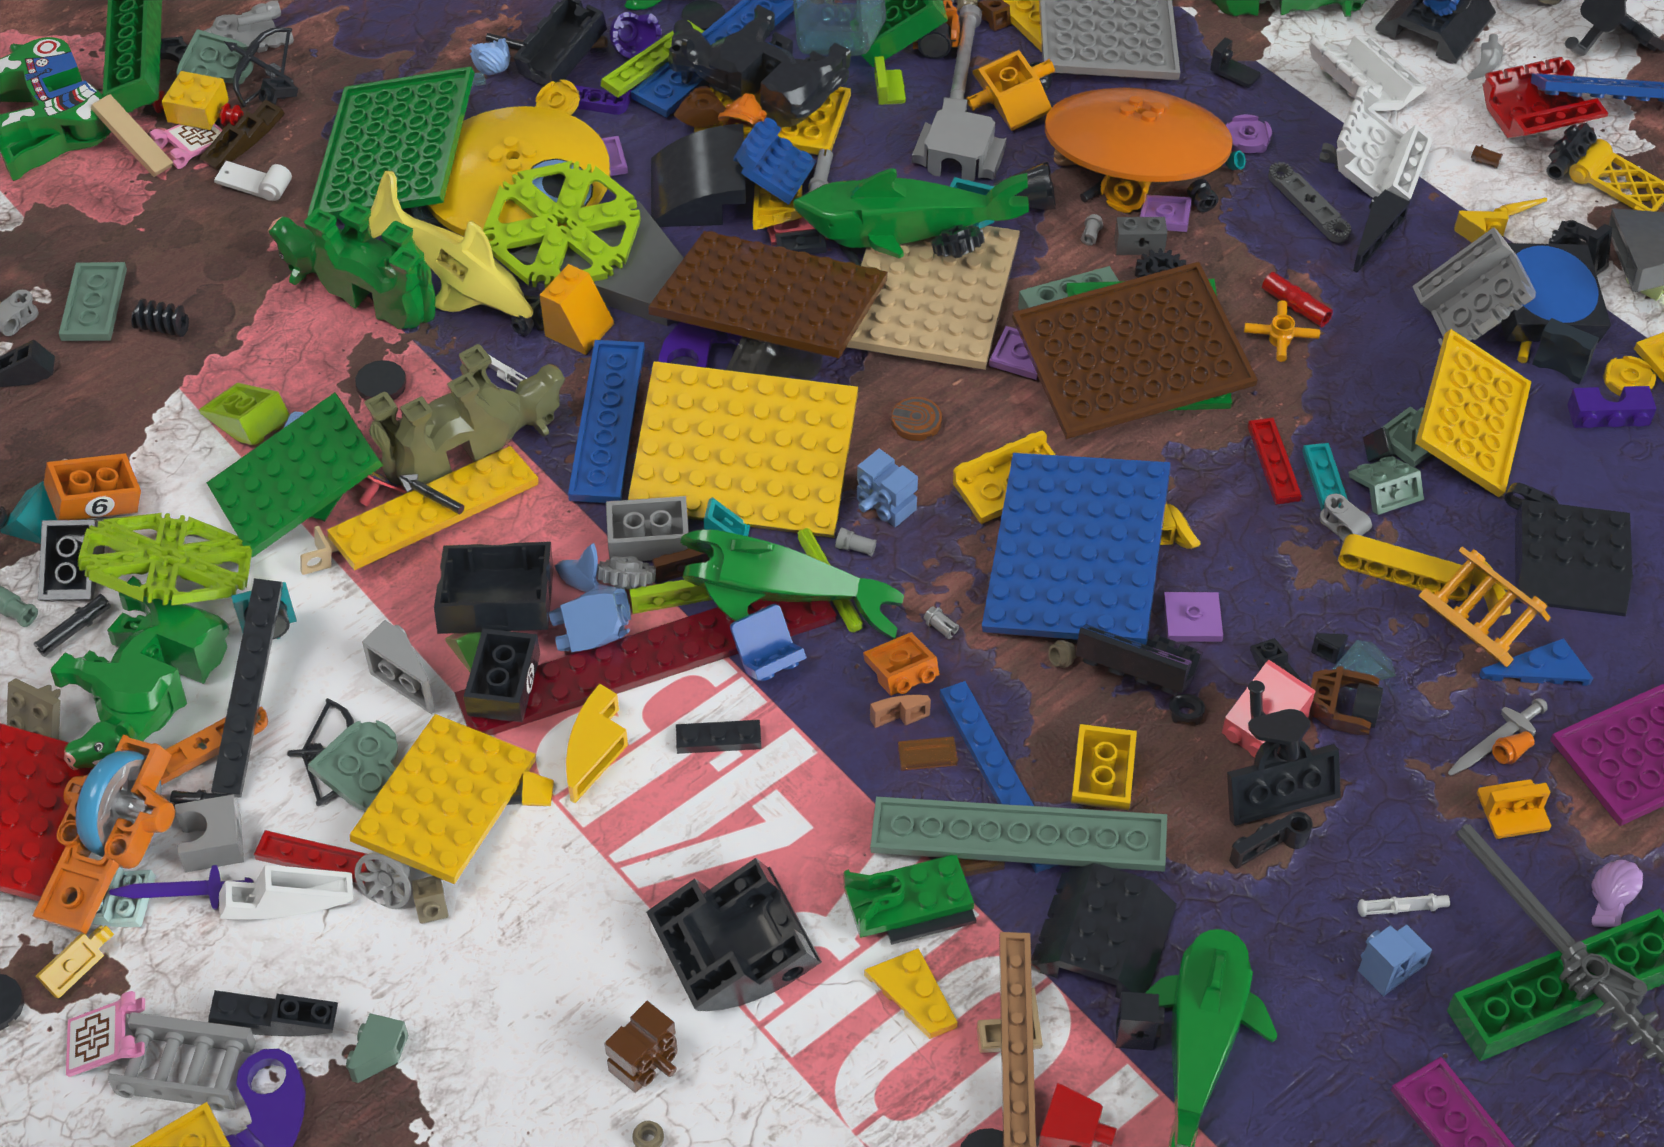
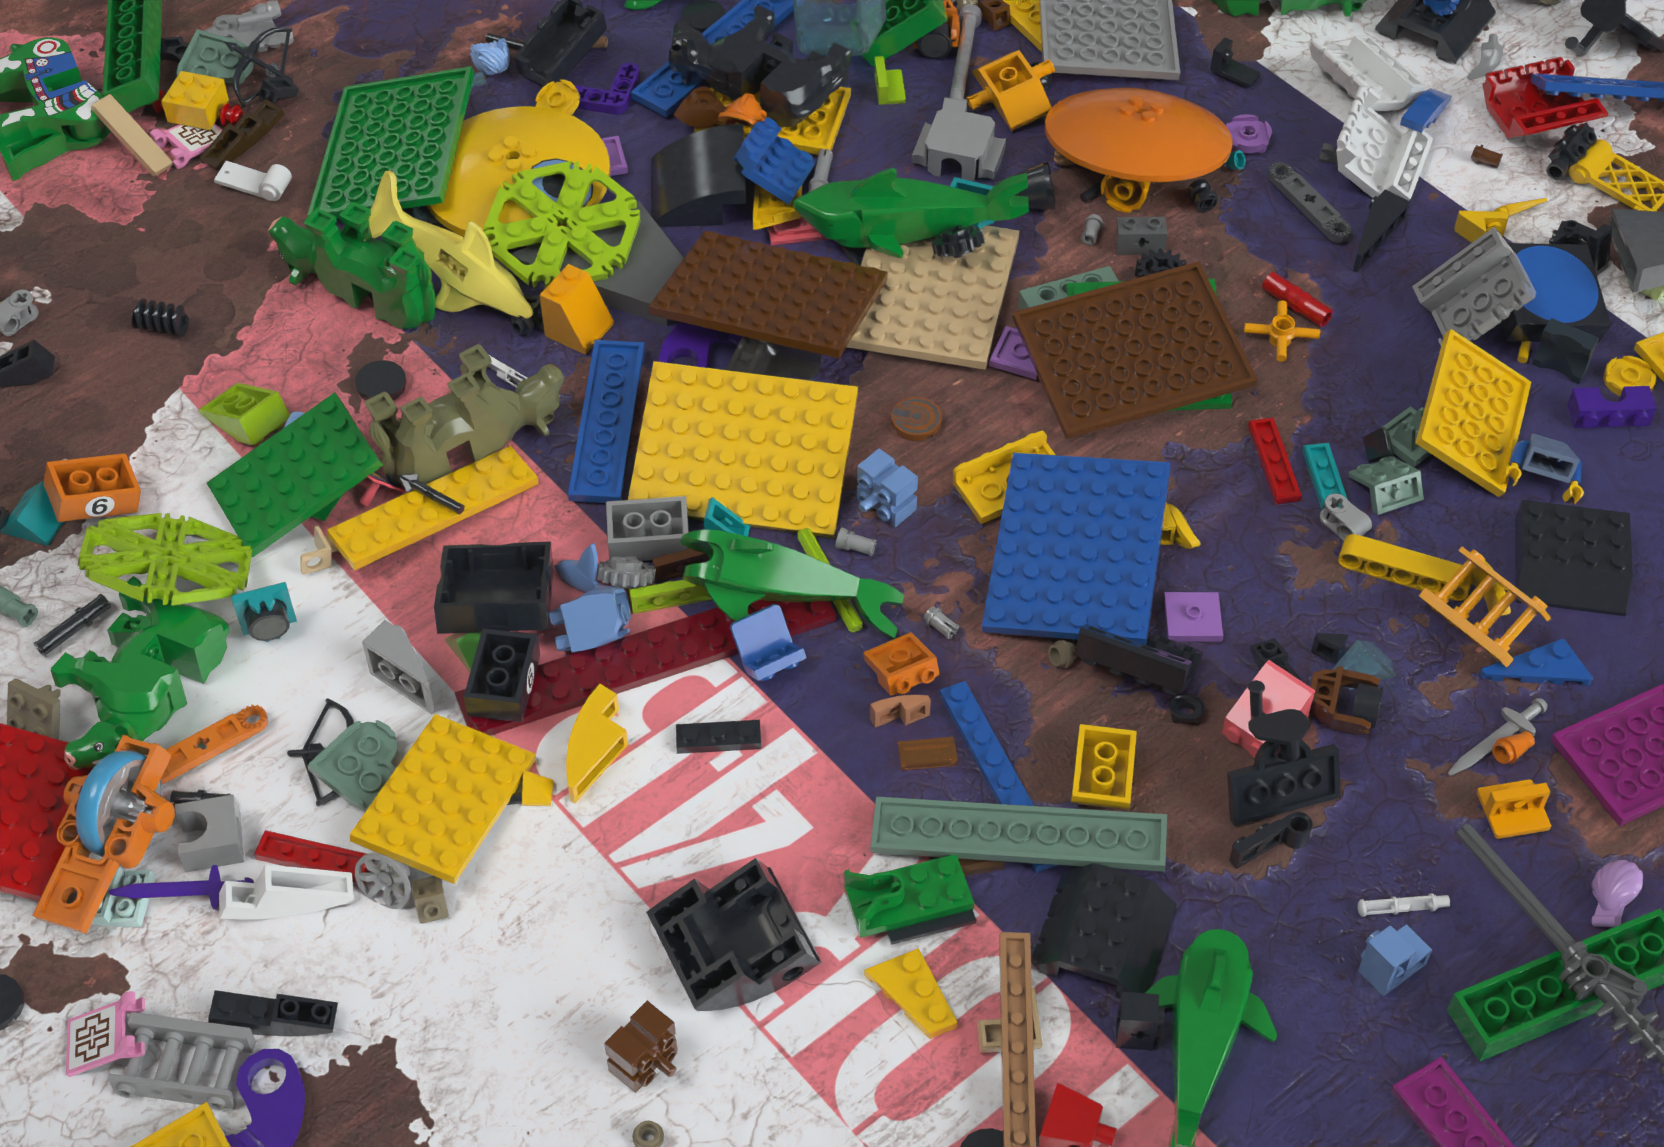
(59, 556): black slope -> none
(74, 961): yellow plate -> none
(93, 301): sand green plate -> none
(247, 687): black plate -> none
(377, 1048): sand green slope -> none
(634, 33): dark purple hair -> none
(640, 66): lime plate -> none
(802, 241): black plate -> none
(1174, 209): medium lavender plate -> none
(1425, 110): none -> blue slope
(1528, 493): black piece -> none
(1548, 459): none -> sand blue torso

